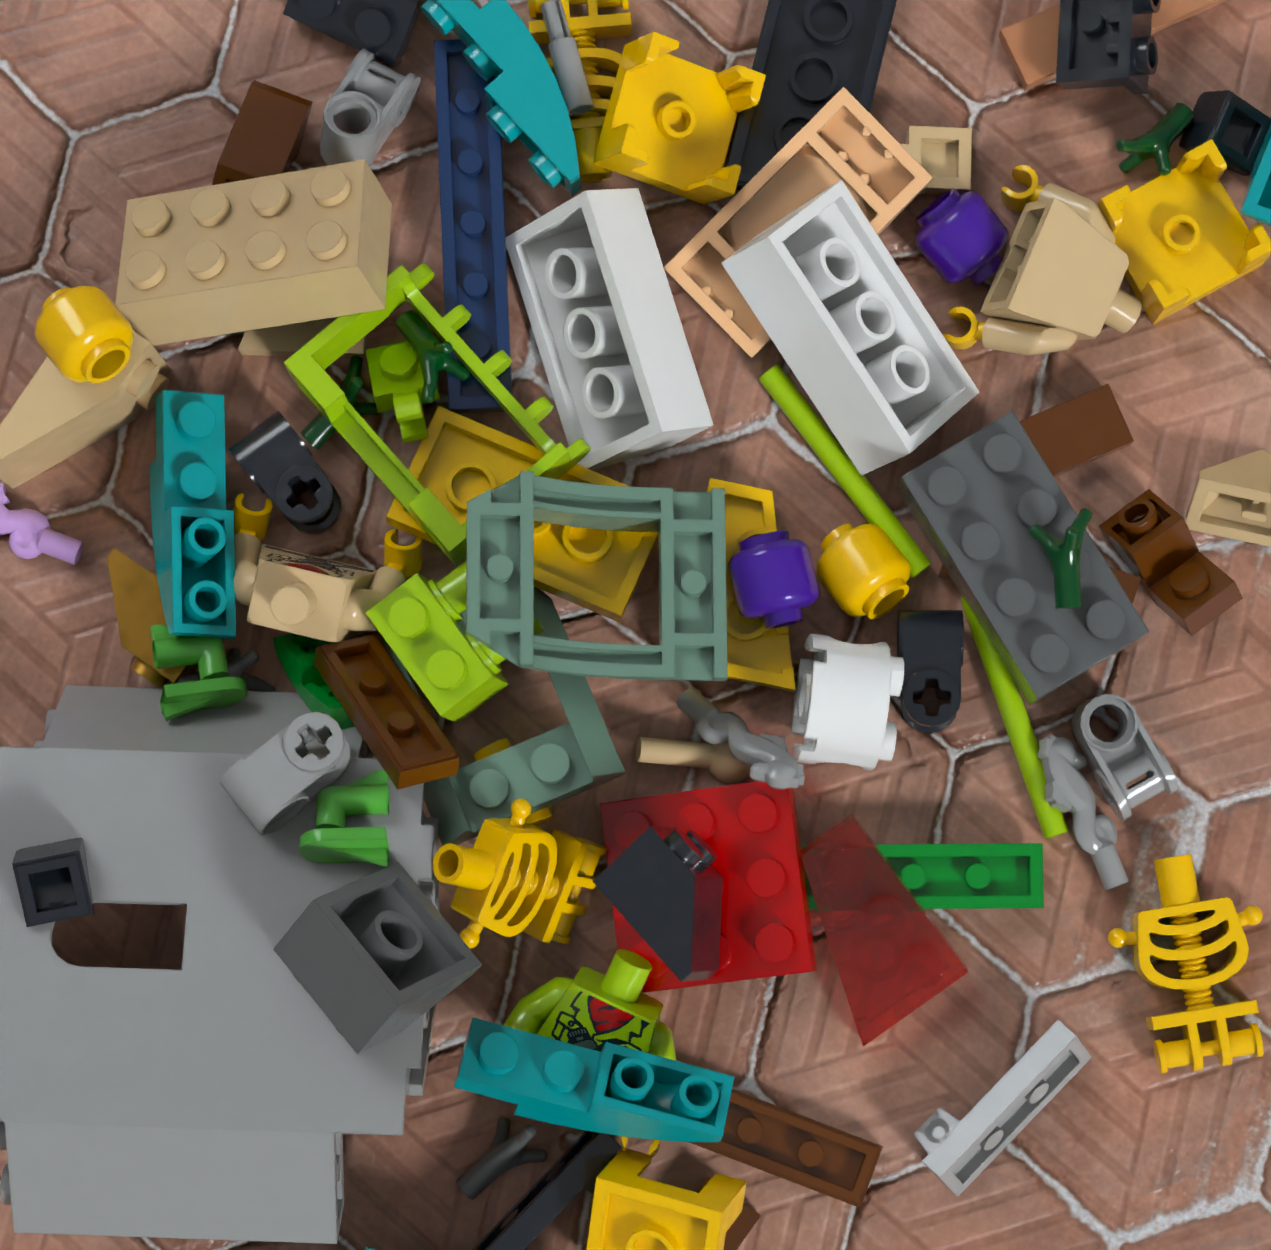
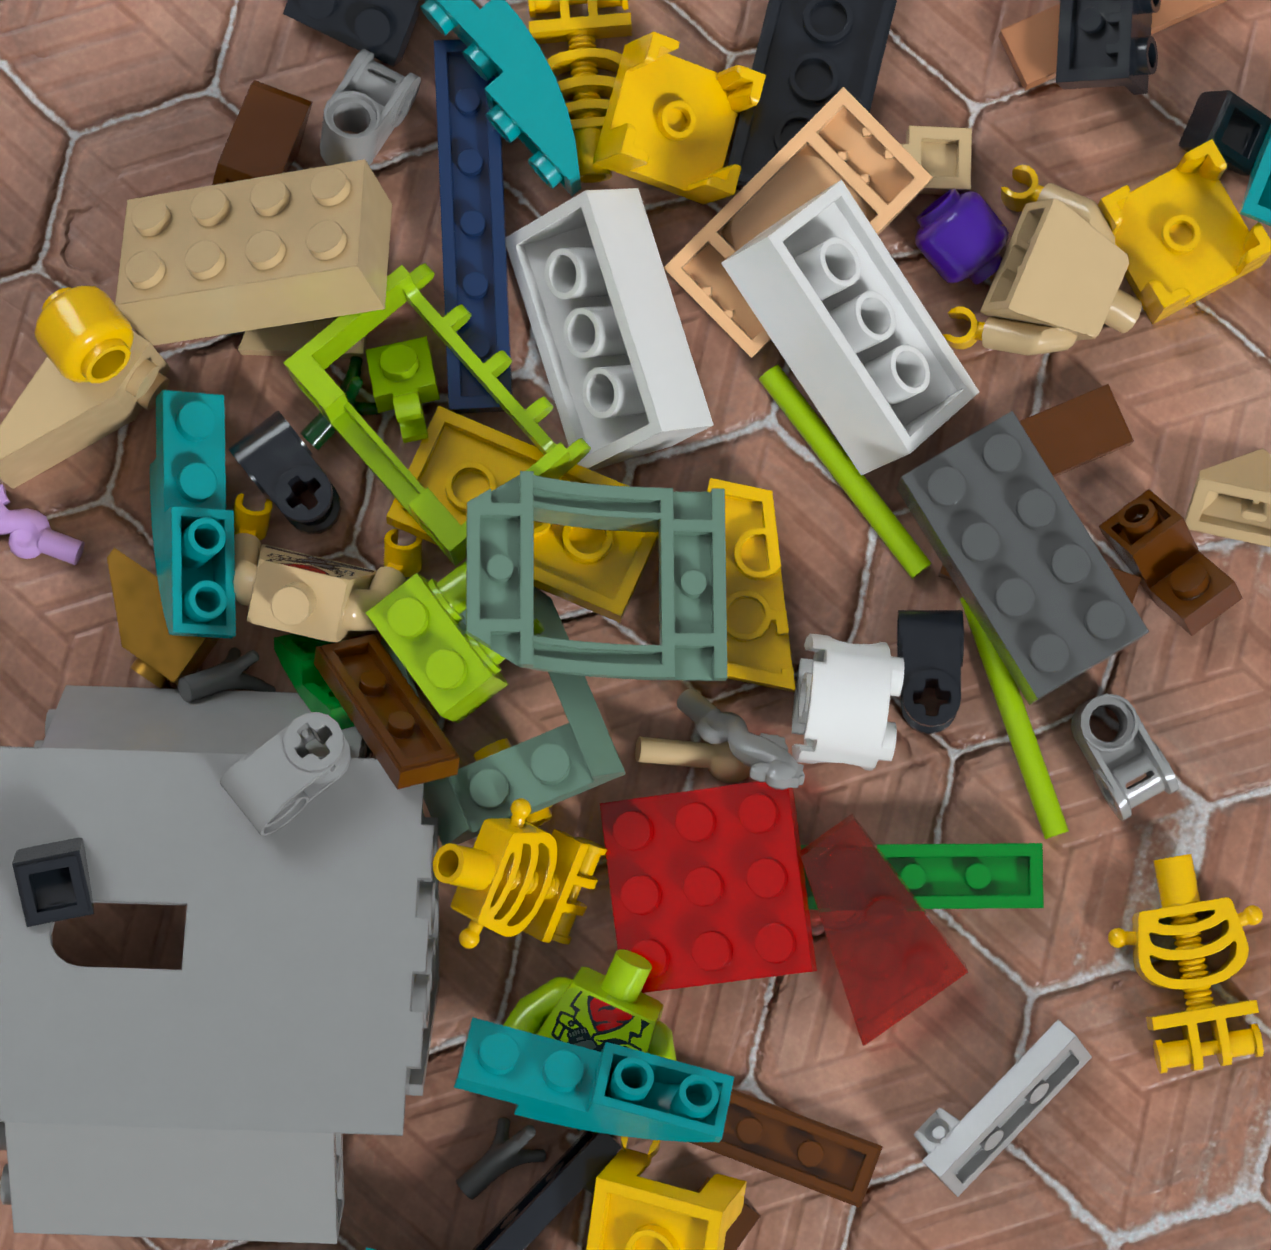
(215, 686): bright green piece -> none
(332, 840): bright green piece -> none
(375, 956): dark grey slope -> none
(430, 351): dark green bar -> none
(566, 59): light grey pin -> none
(670, 898): black slope -> none
(773, 579): dark purple head -> none
(863, 570): yellow head -> none
(1065, 559): dark green bar -> none
(1071, 792): light grey animal -> none
(1157, 140): dark green bar -> none

